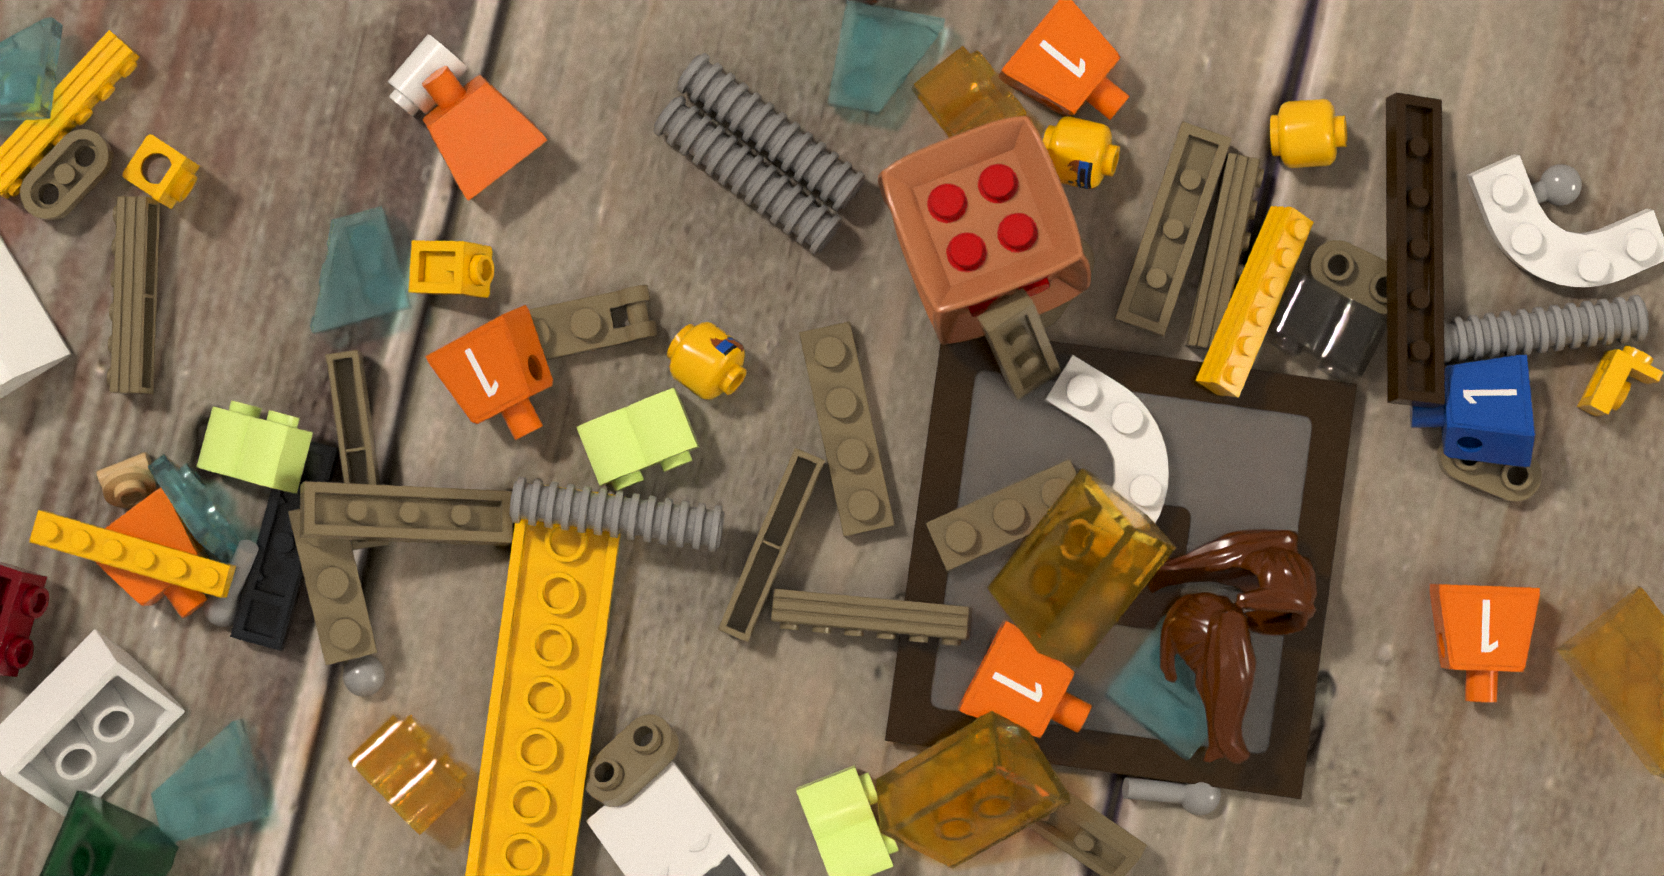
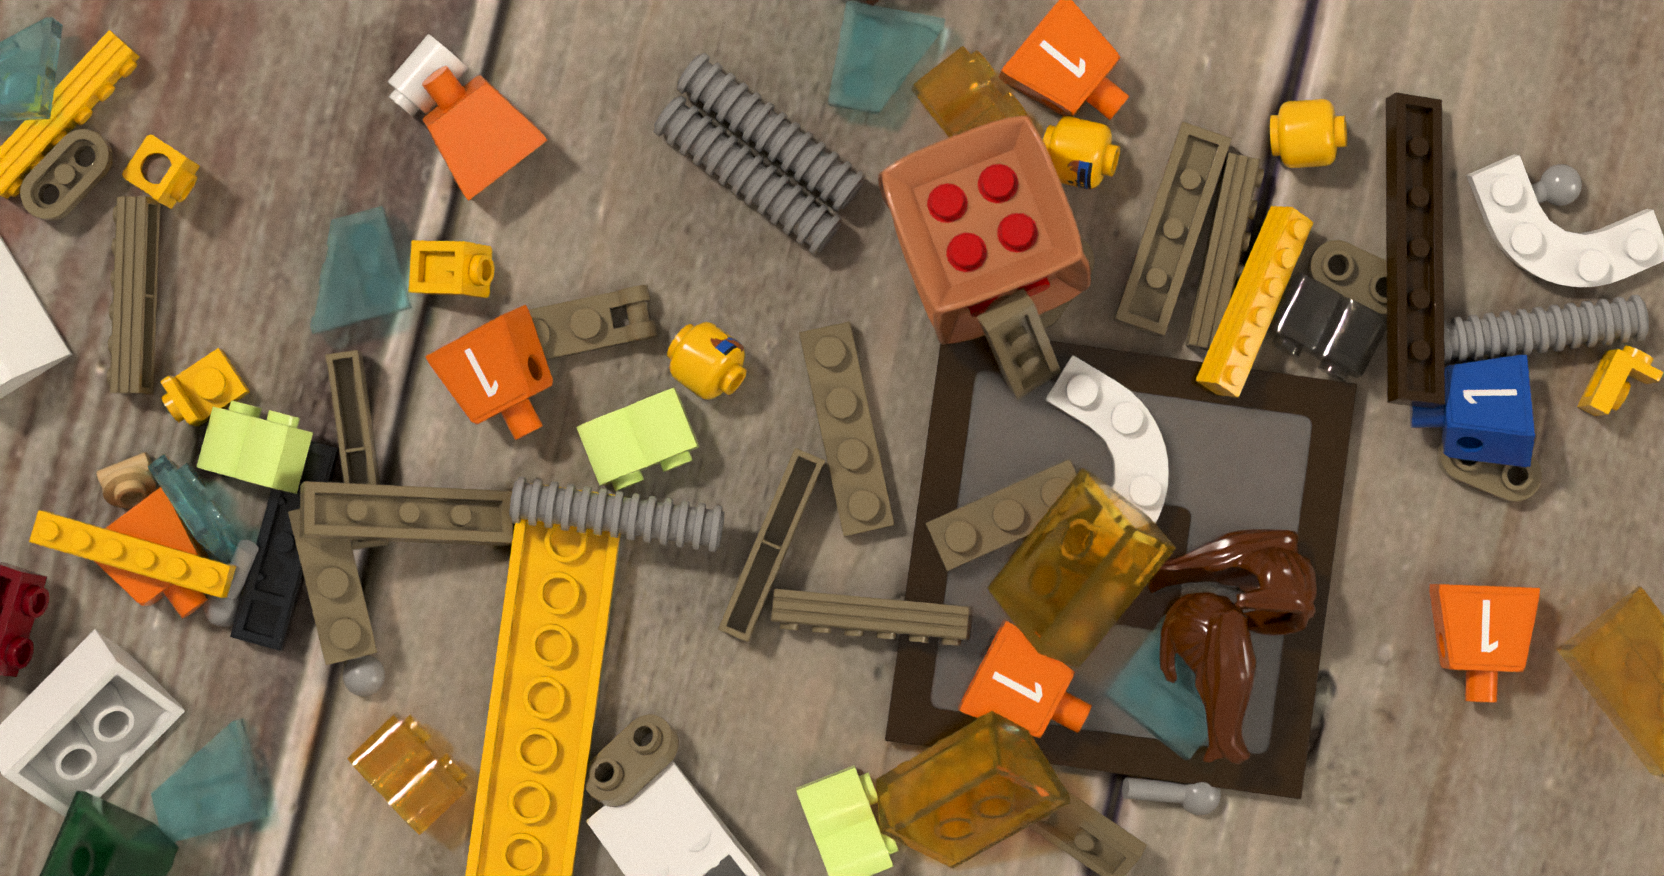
(201, 386): none -> yellow bracket

